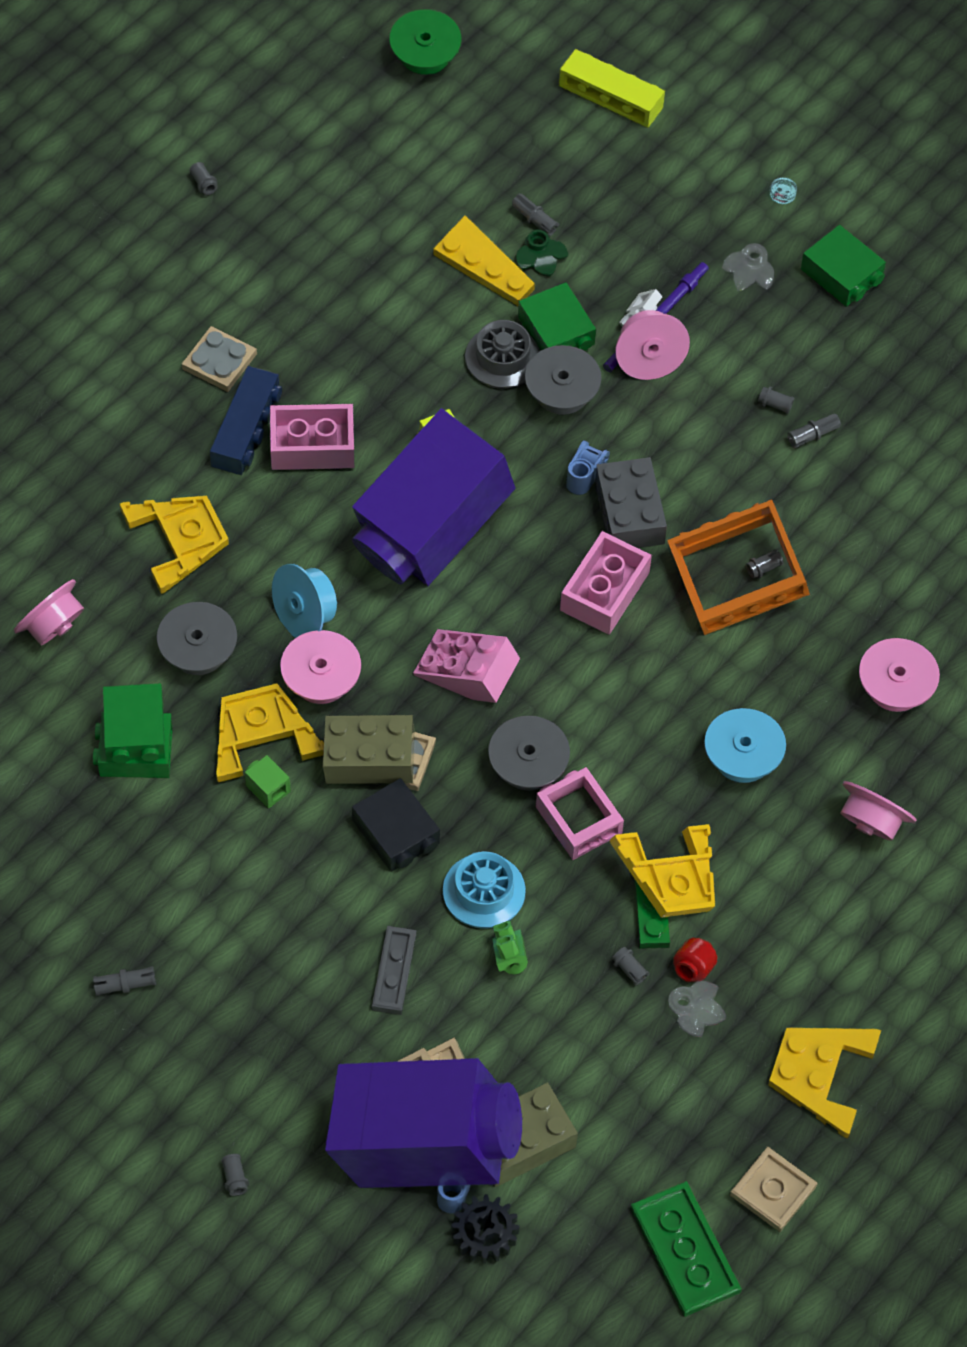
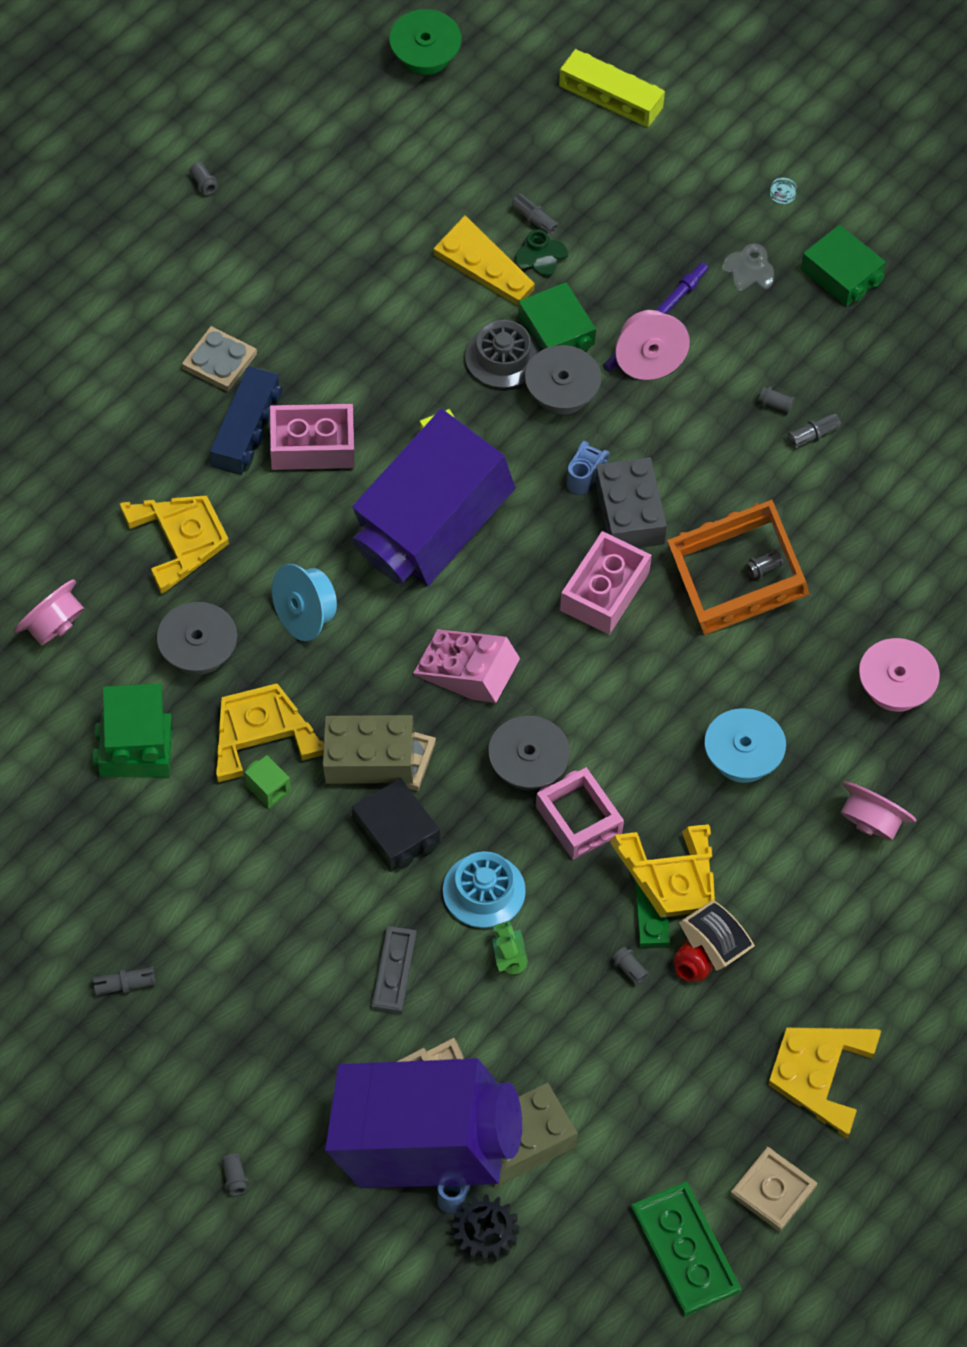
(320, 666): bright pink piece -> none
(644, 301): white plate -> none
(700, 1009): clear plate -> none
(718, 934): none -> slope

